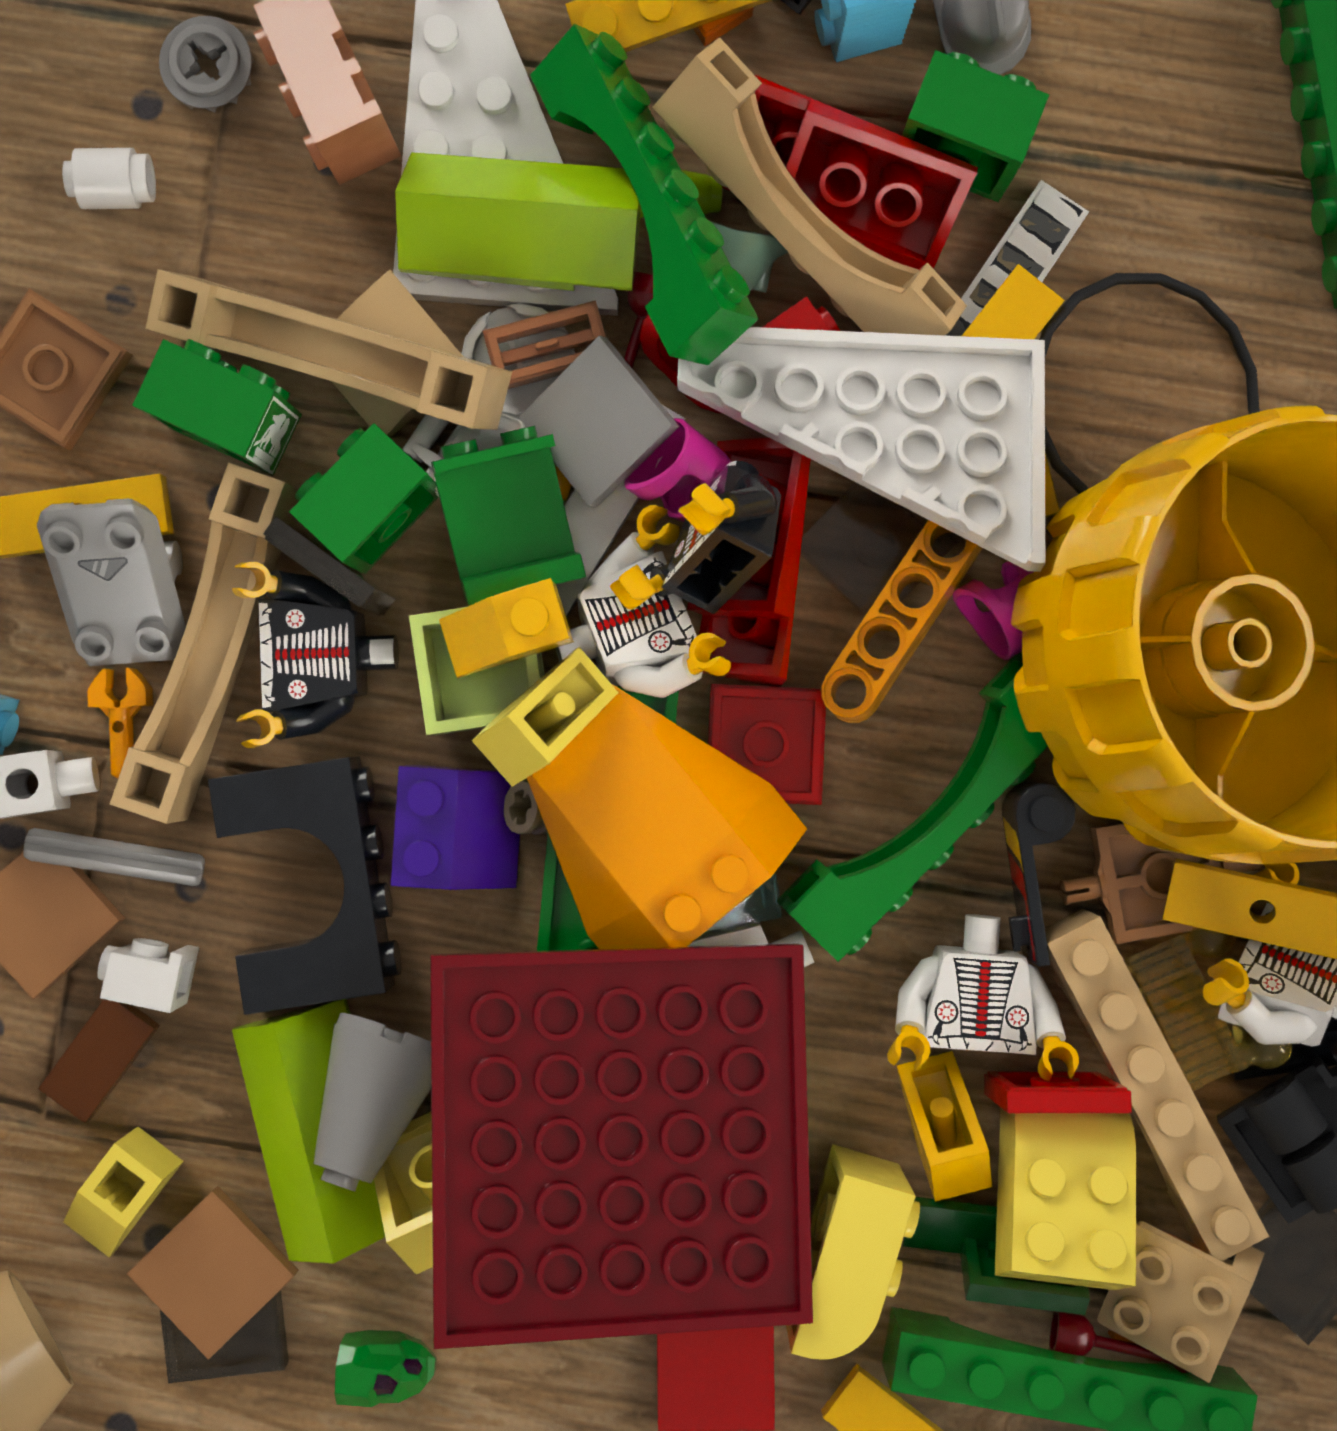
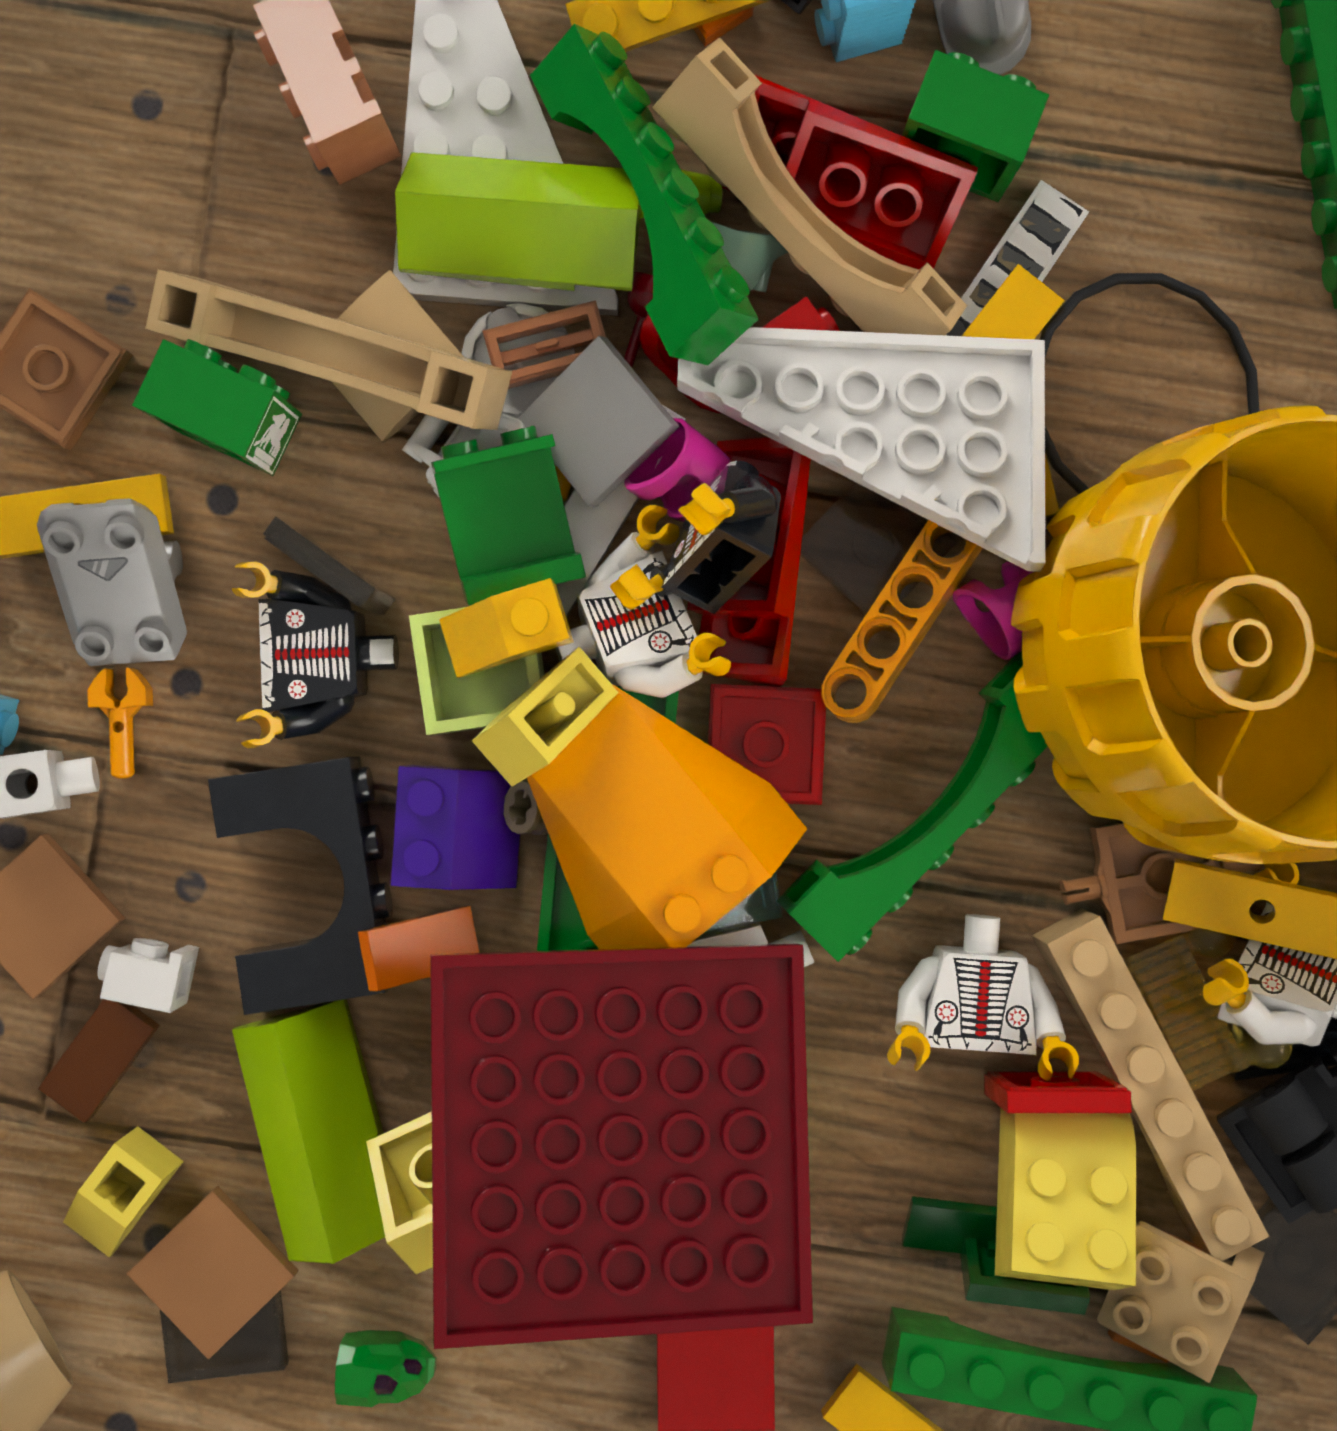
(109, 178): white brick -> none
(113, 857): light grey axle -> none
(177, 740): tan arch -> none
(215, 39): light grey gear -> none
(364, 499): green brick -> none
(369, 1097): light grey cone -> none
(402, 949): none -> orange tile
(855, 1246): light yellow brick -> none
(945, 1127): yellow slope -> none
(1031, 817): black door -> none
(1076, 1336): dark red hinge -> none

